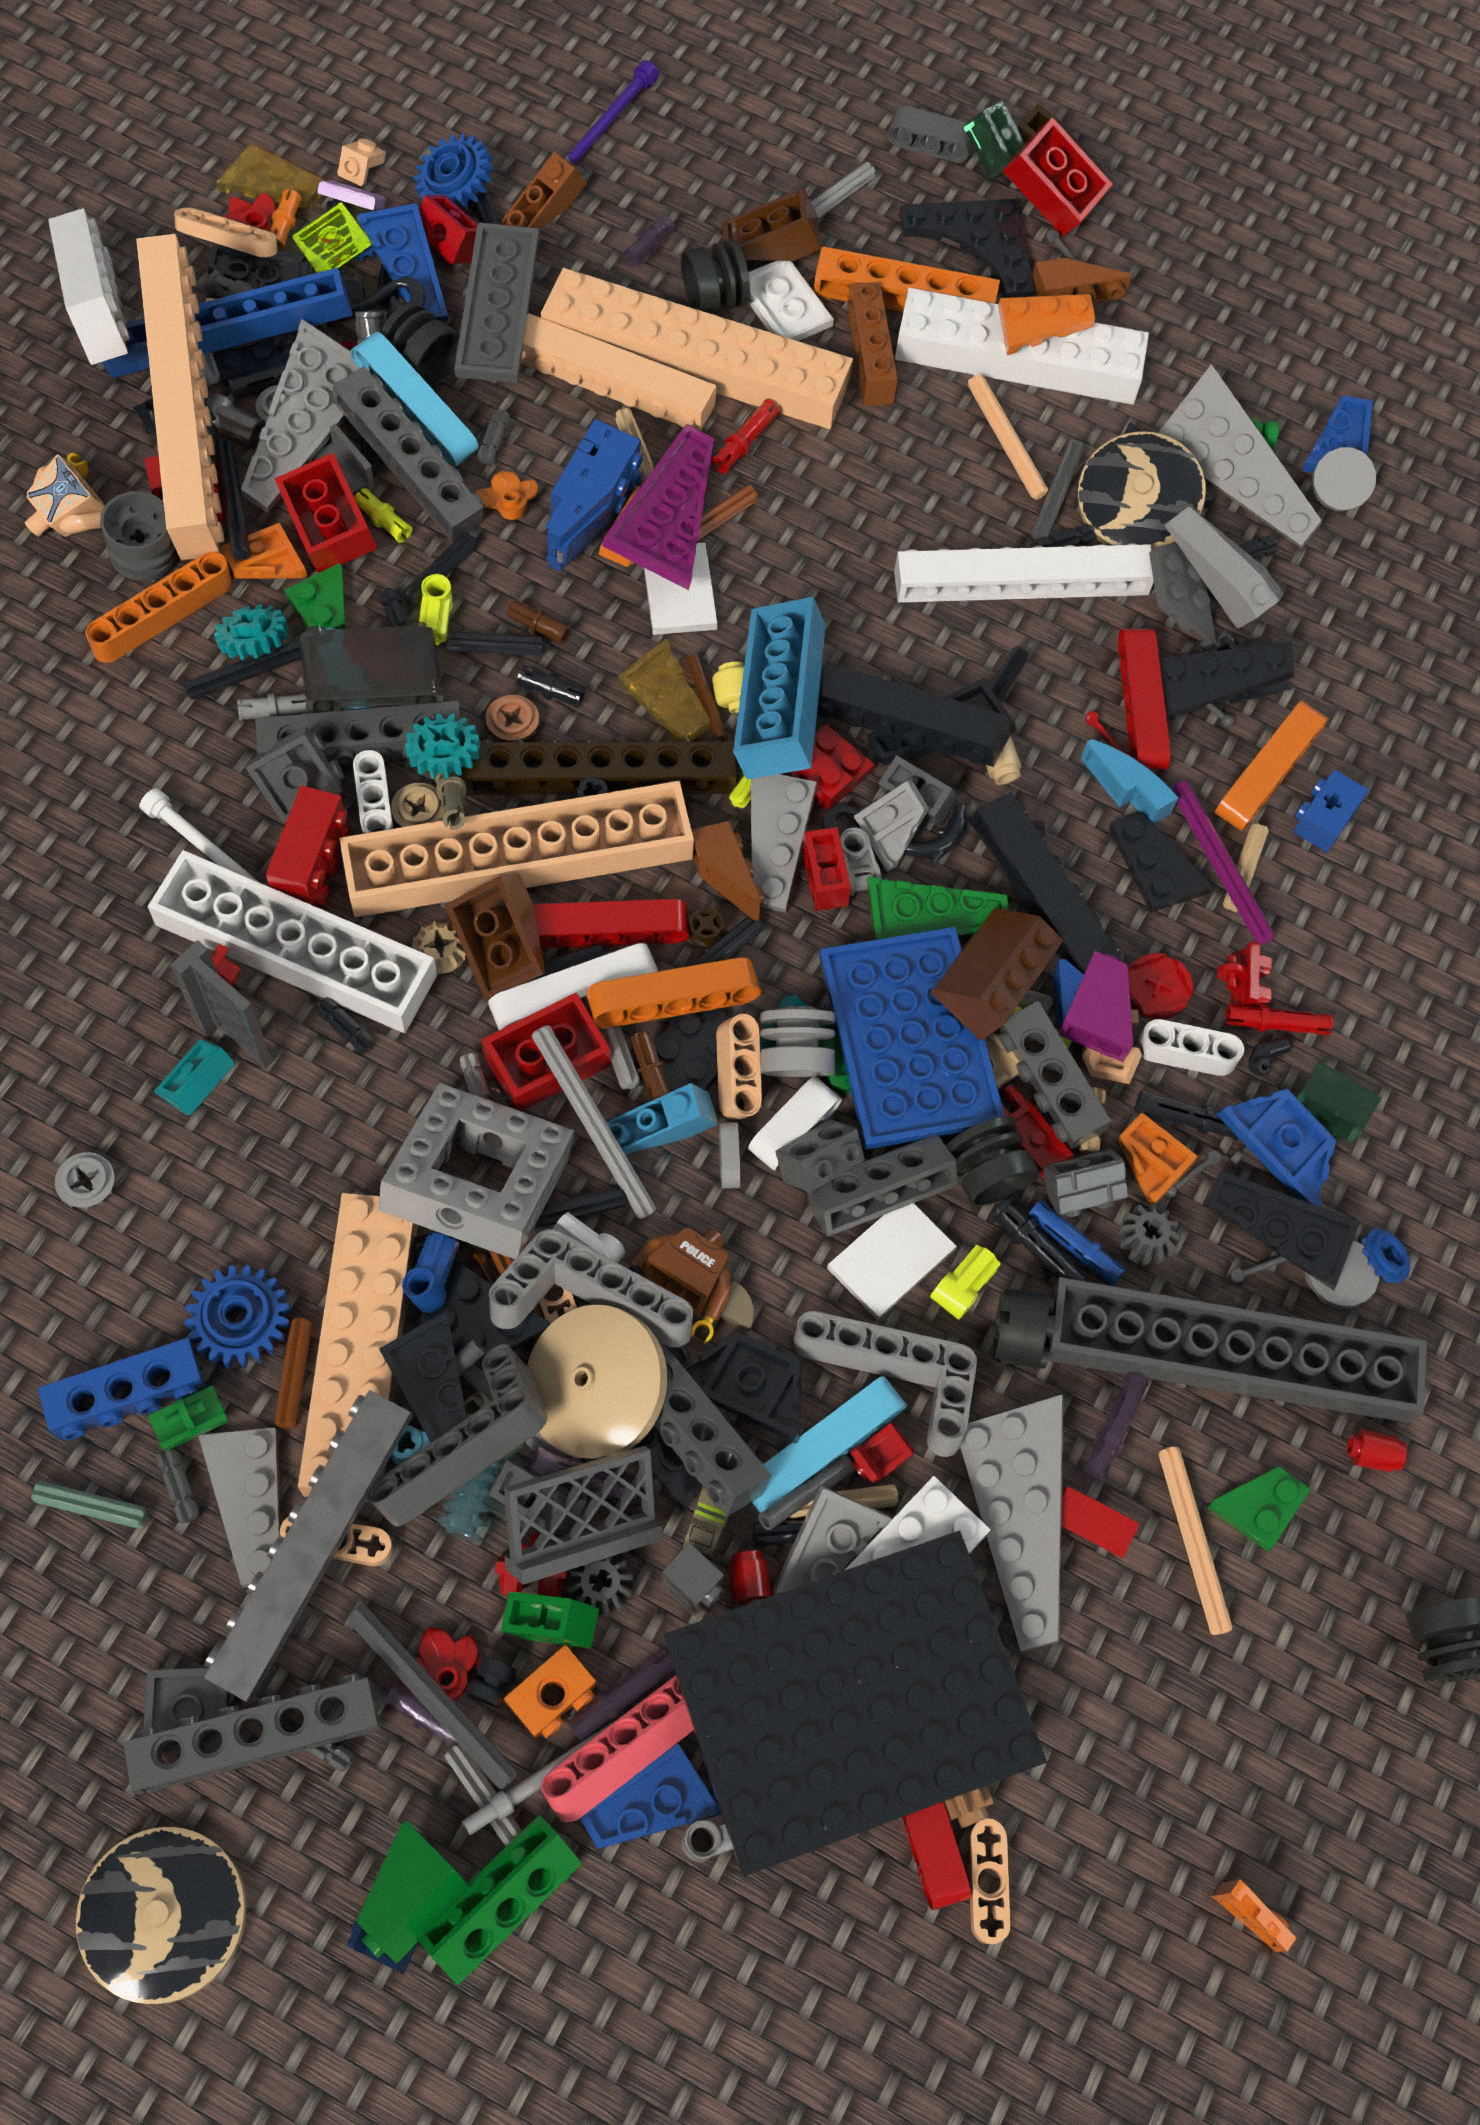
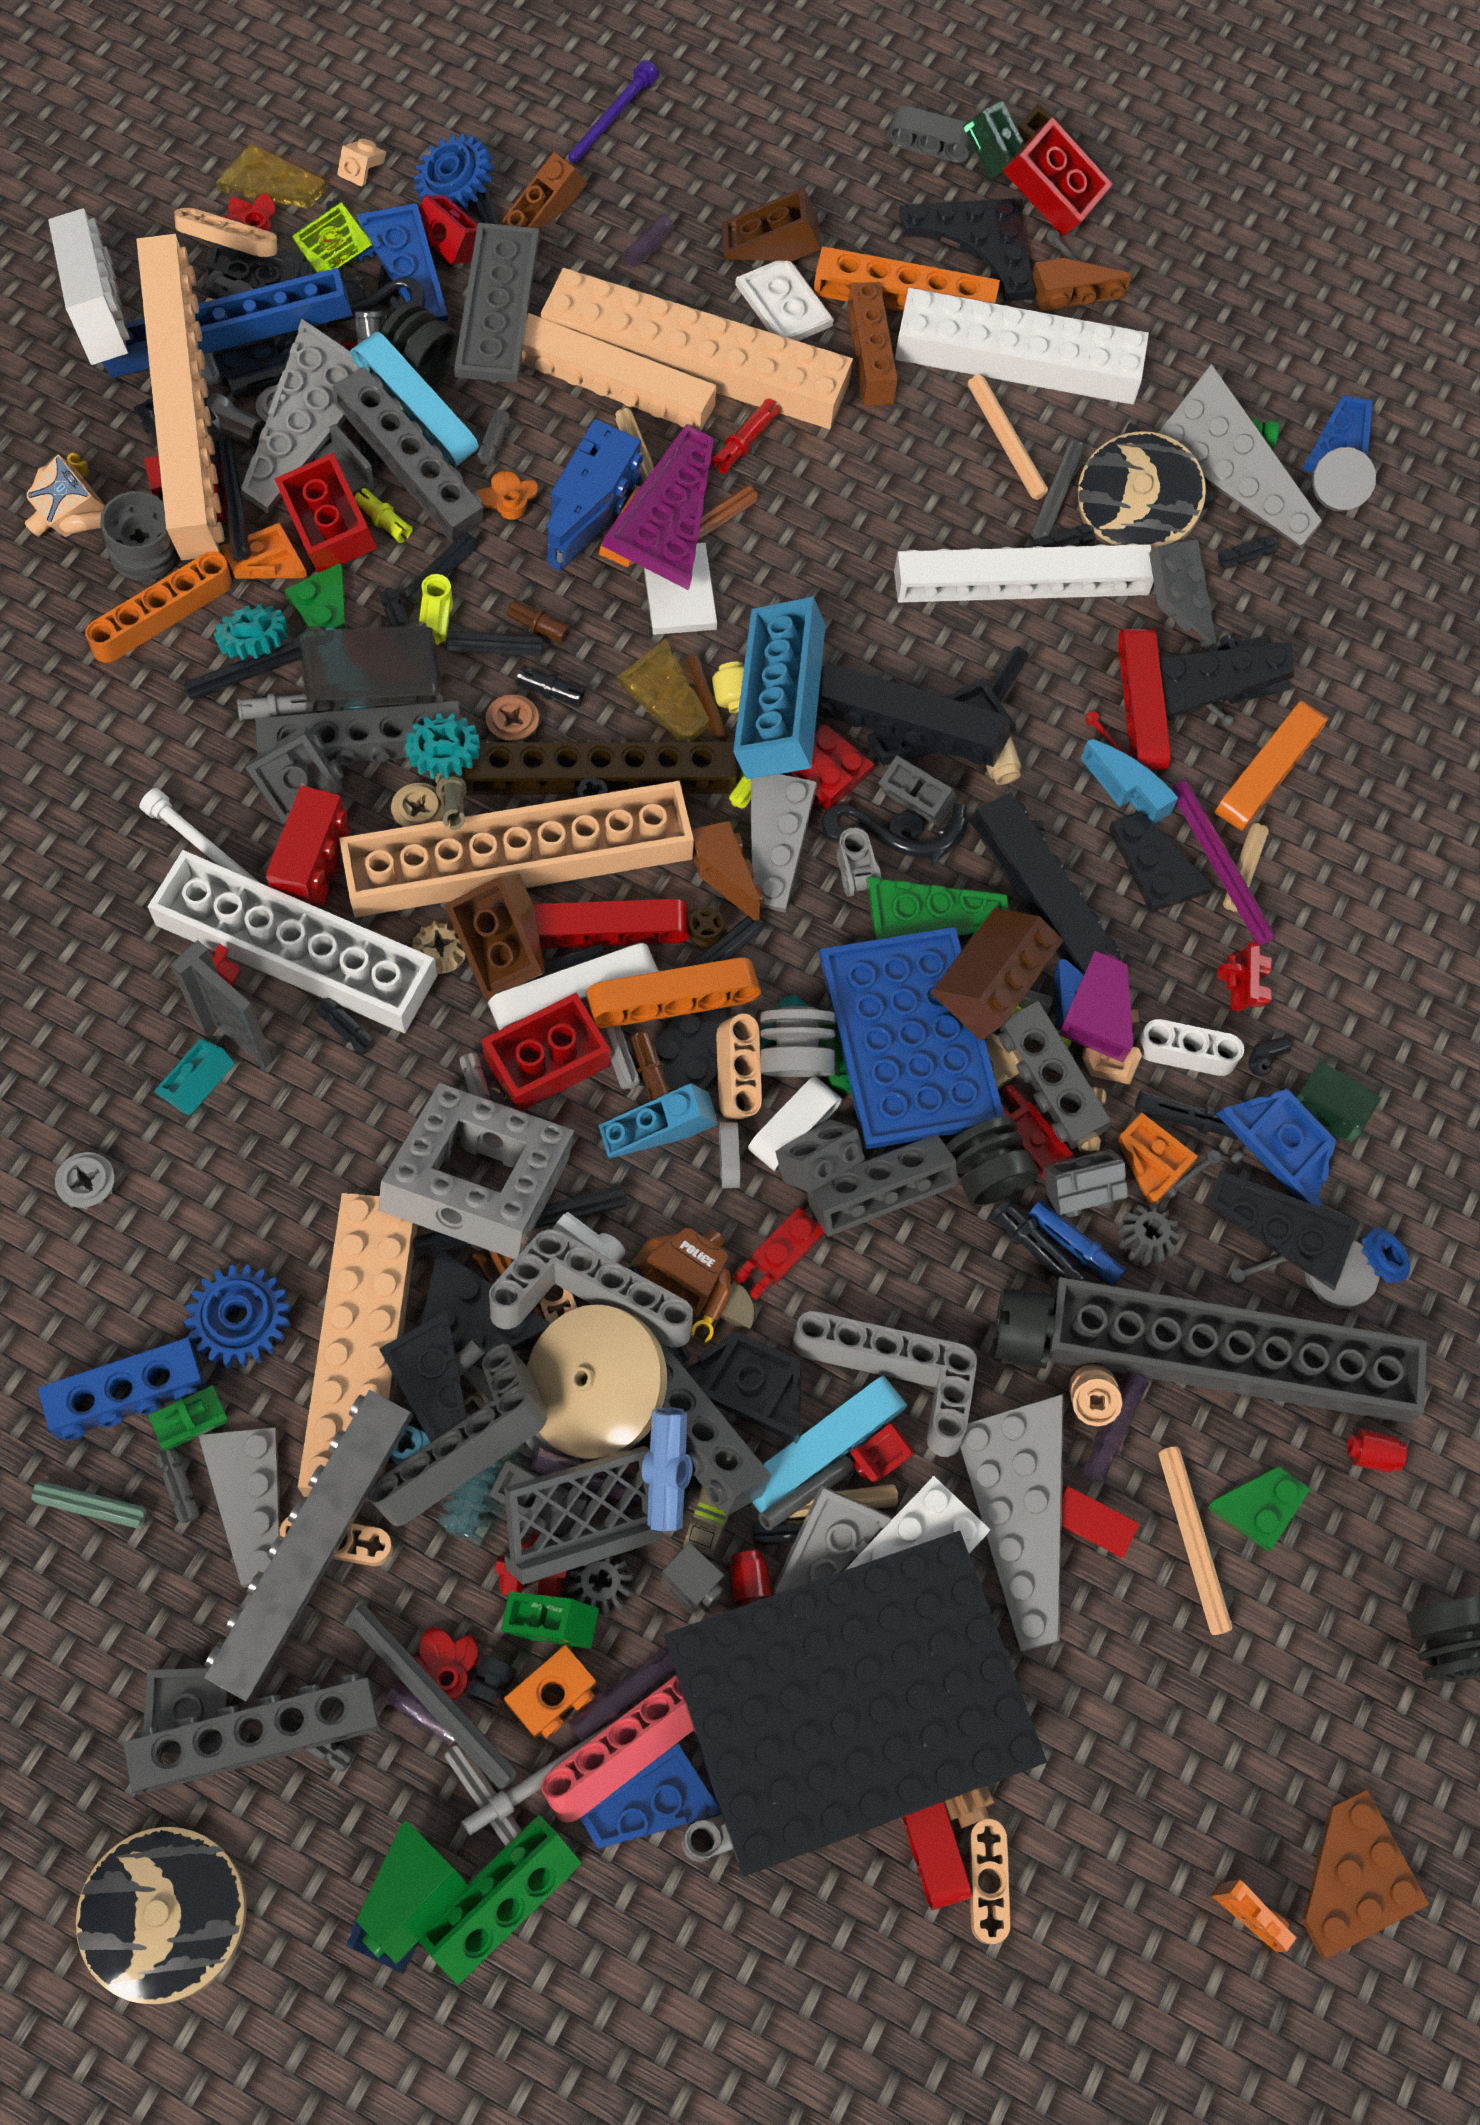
(284, 217): orange pin -> none
(293, 1373): dark orange axle -> none
(351, 195): tile -> none
(372, 787): white beam -> none
(431, 1272): blue piece -> none
(593, 1121): light grey axle -> none
(667, 1469): none -> medium blue piece
(715, 277): pearl dark grey wheel -> none
(781, 1251): none -> red hinge
(826, 869): red brick -> none
(843, 188): light grey axle -> none
(891, 1258): white tile -> none
(893, 822): light grey wing -> none
(961, 1288): neon yellow piece -> none
(1041, 317): orange wing -> none
(1095, 1395): none -> light nougat wheel
(1159, 986): red tile -> none
(1230, 573): light grey wedge -> none
(1275, 1019): red pin -> none
(1330, 810): blue brick -> none
(1358, 1879): none -> dark orange plate

